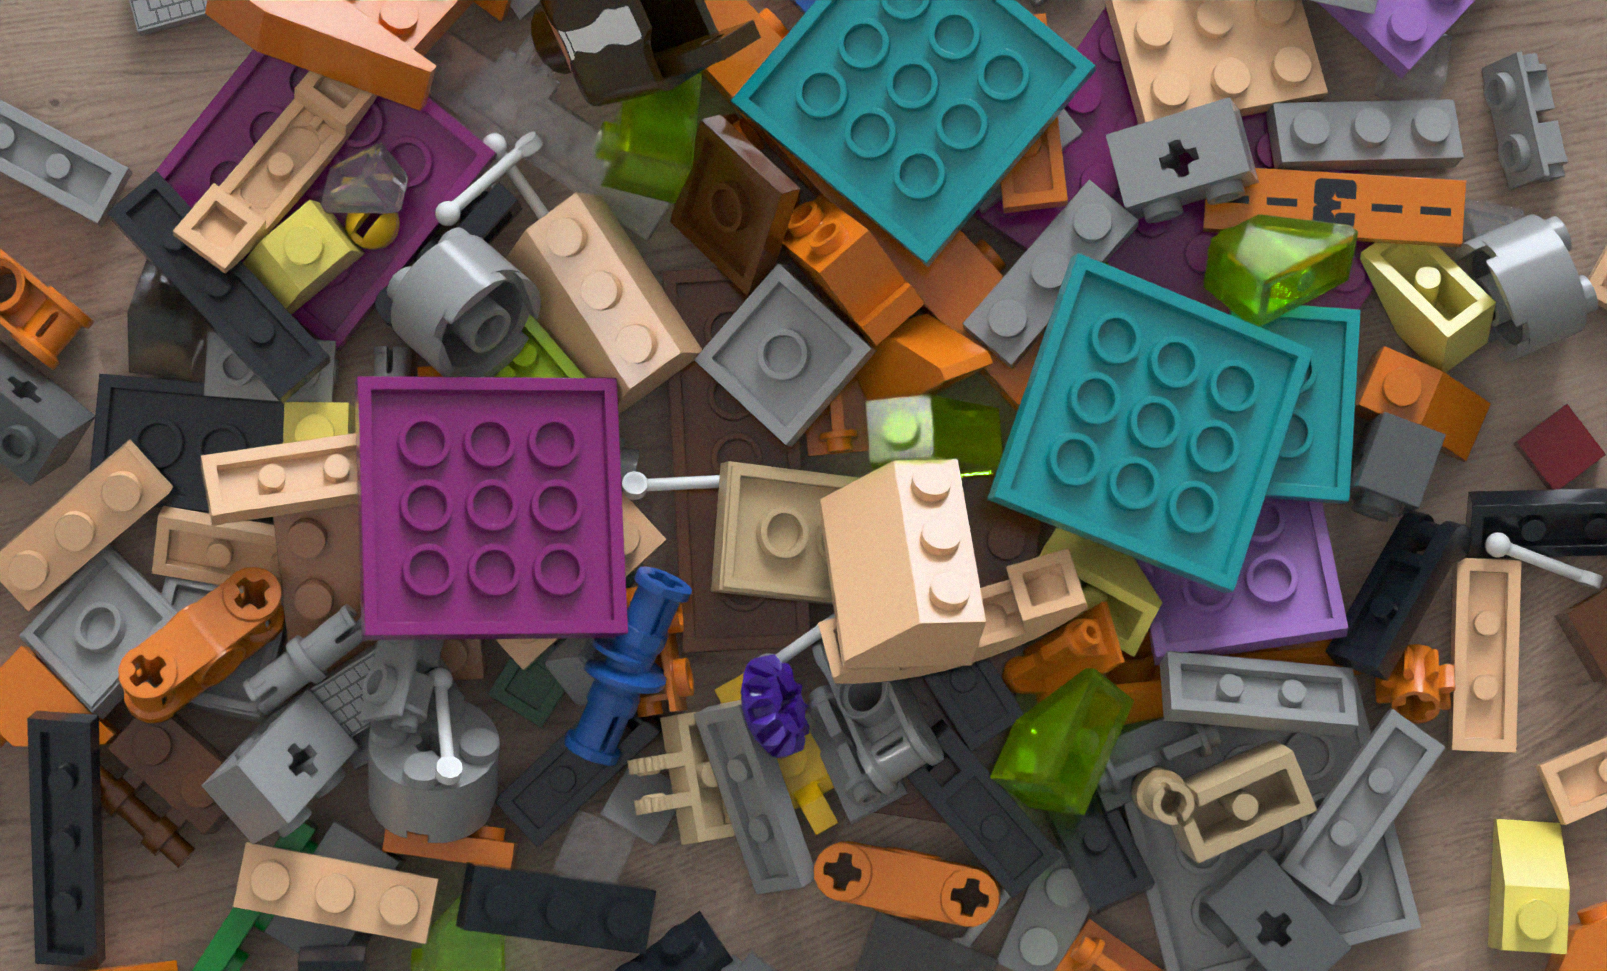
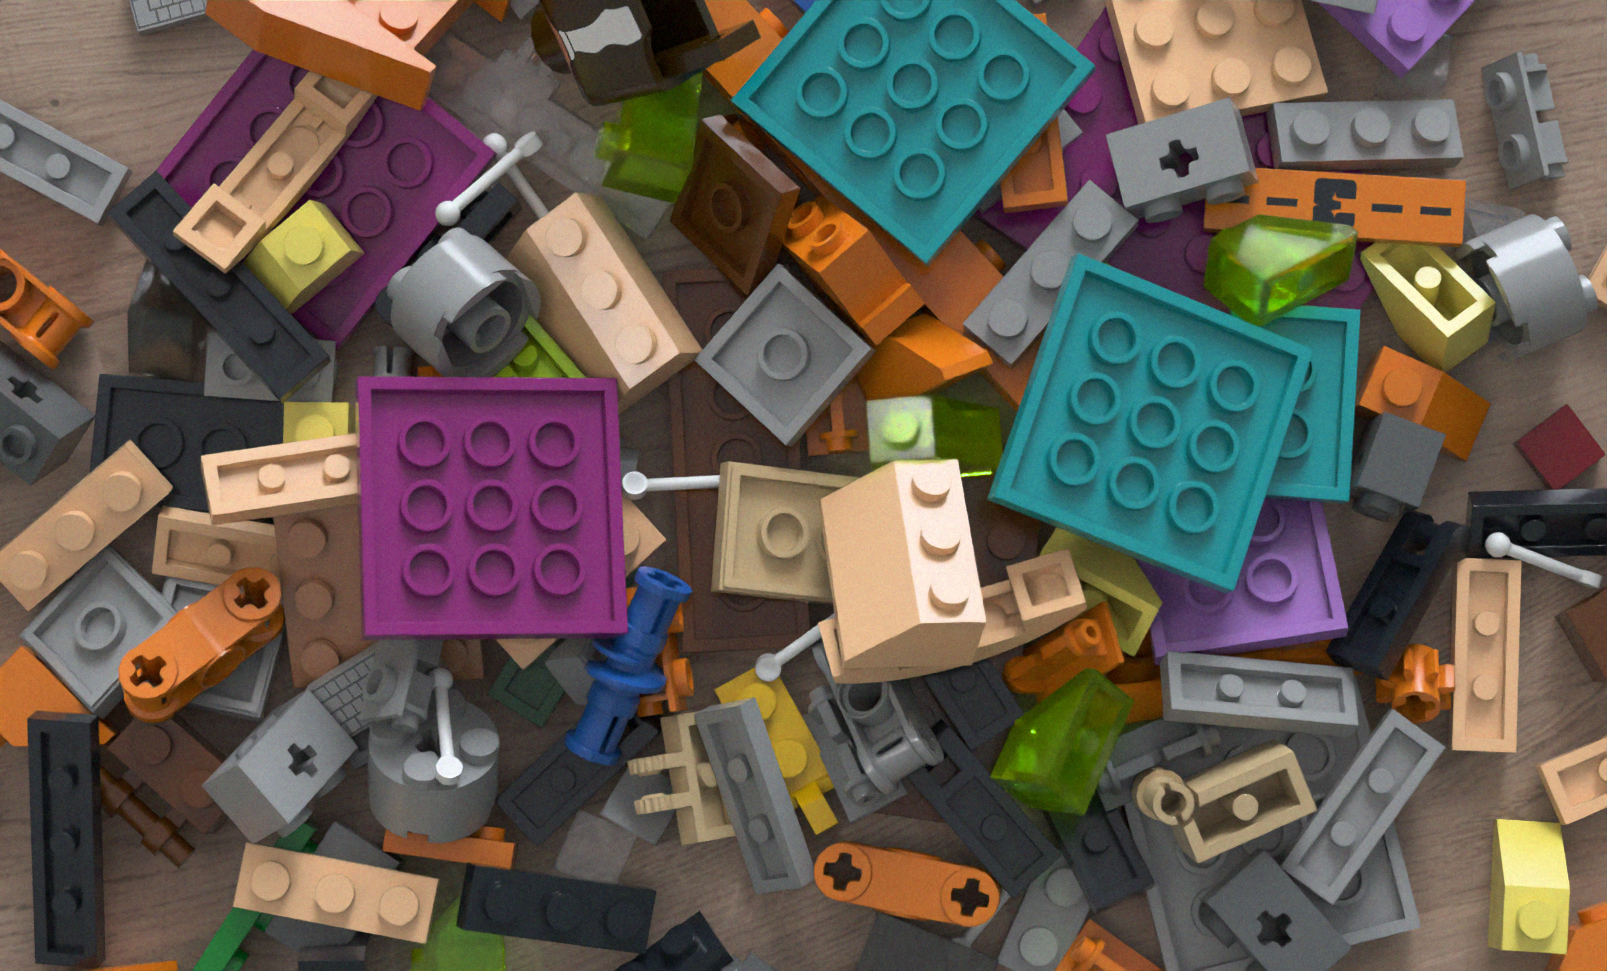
(305, 660): light grey pin -> none
(366, 183): clear slope -> none
(379, 235): yellow hinge -> none
(774, 706): dark purple gear -> none

